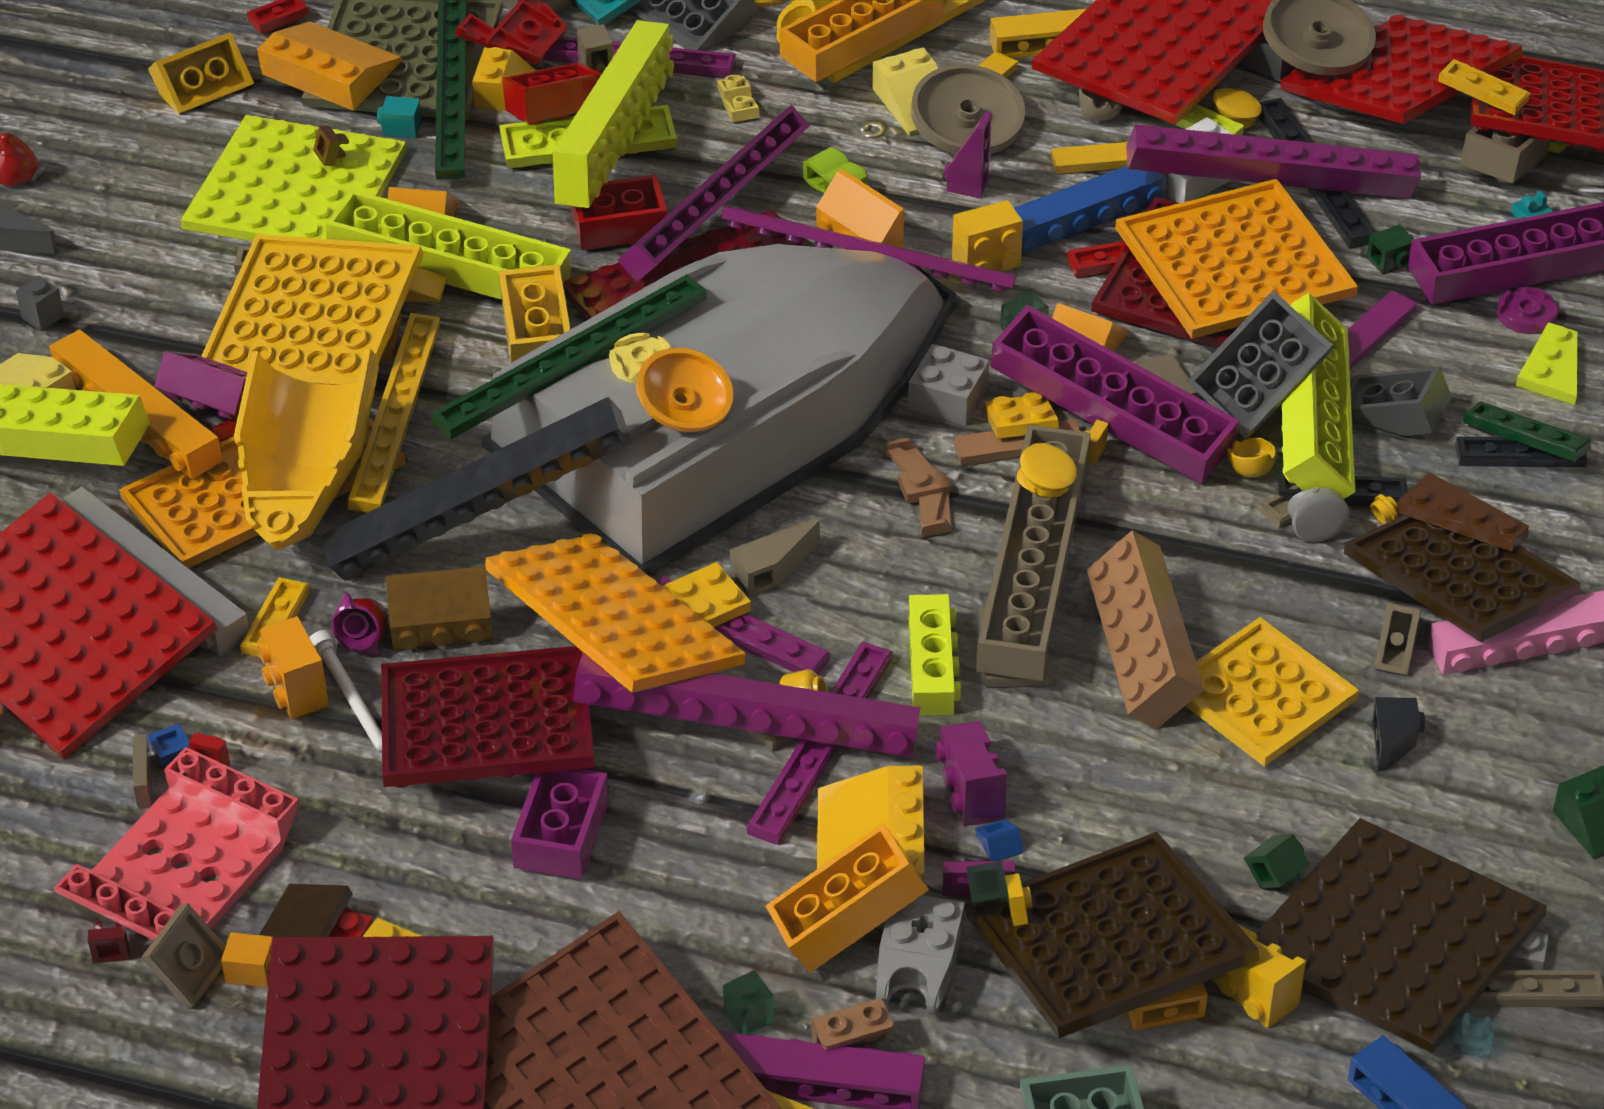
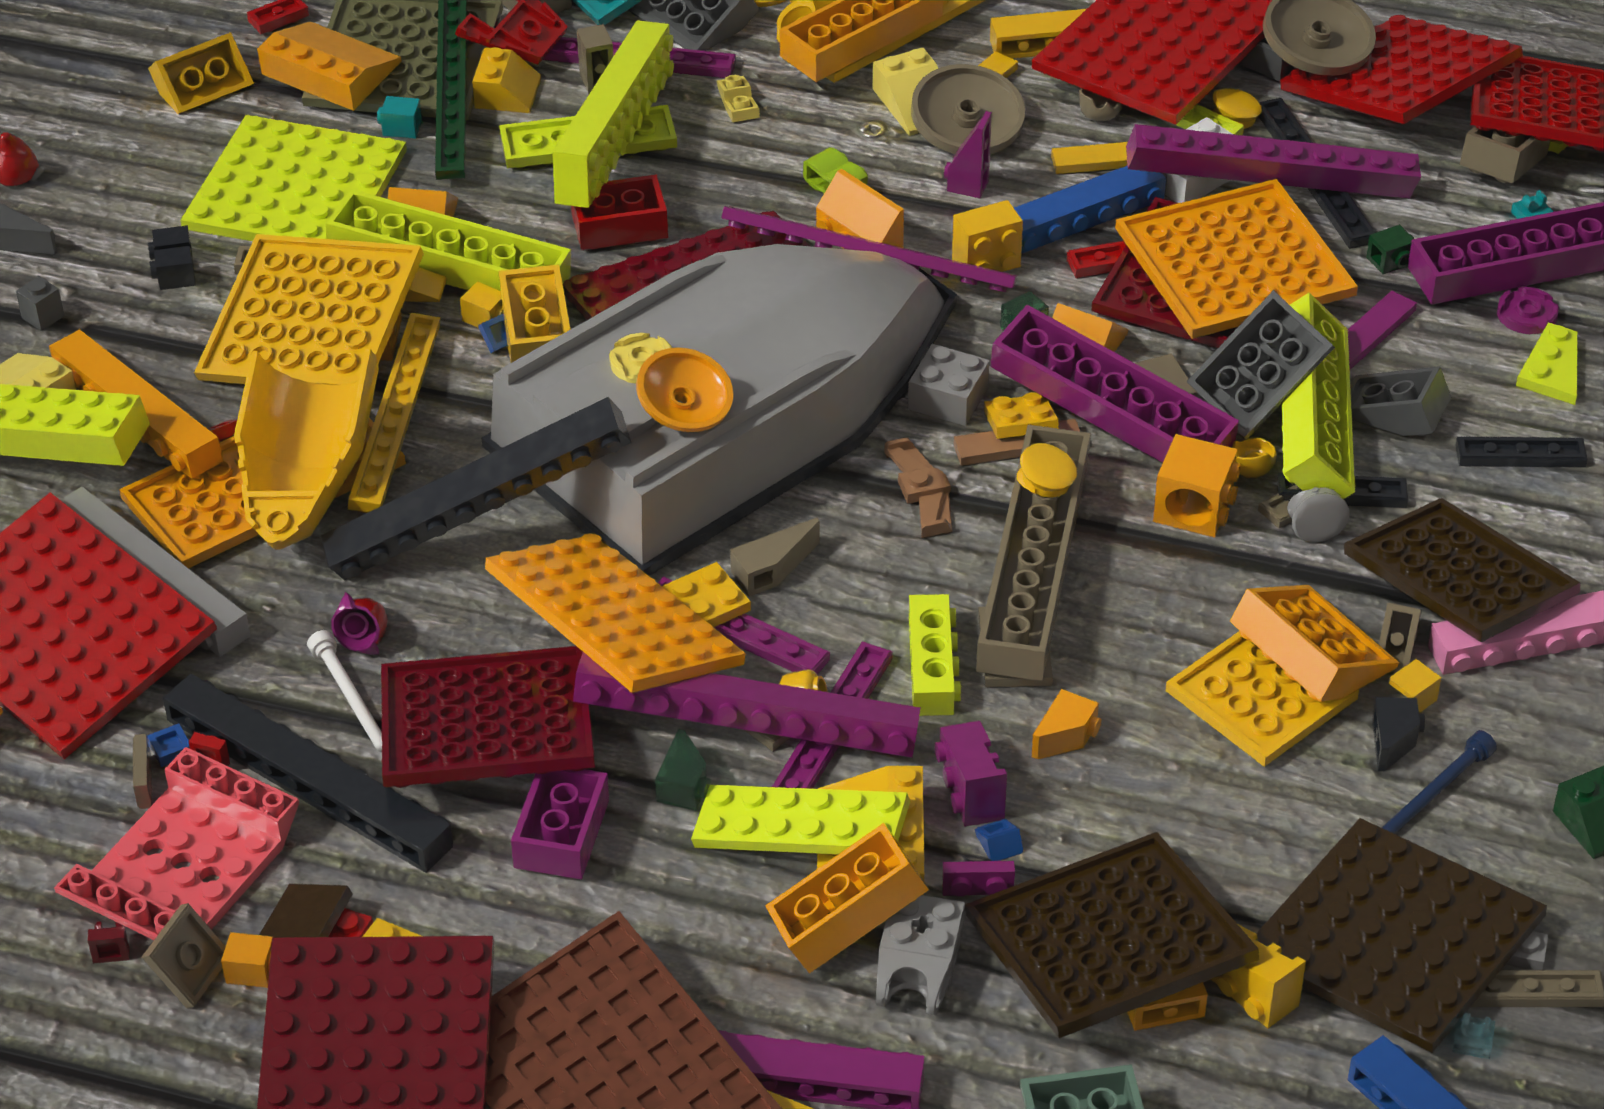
(172, 258): none -> black piece
(202, 382): magenta brick -> none
(281, 604): yellow tile -> none
(292, 668): light orange brick -> none
(311, 773): none -> black brick
(328, 145): reddish brown tile -> none
(439, 608): pearl gold slope -> none
(480, 304): none -> yellow brick
(494, 333): none -> blue plate
(549, 92): red brick -> none
(567, 357): dark green plate -> none
(682, 775): none -> clear green slope
(713, 193): magenta brick -> none
(748, 1003): clear green brick -> none
(794, 818): none -> neon yellow plate
(852, 1025): medium nougat bracket -> none
(987, 883): clear green brick -> none
(1018, 899): yellow plate -> none
(1066, 725): none -> light orange slope
(1098, 440): yellow plate -> none
(1144, 630): medium nougat brick -> none
(1196, 485): none -> light orange brick
(1277, 861): dark green brick -> none
(1311, 640): none -> light orange slope
(1384, 509): yellow plate -> none
(1417, 682): none -> yellow panel
(1458, 511): reddish brown wing -> none
(1478, 748): none -> dark blue piece
(1484, 87): yellow tile -> none
(1527, 431): dark green tile -> none

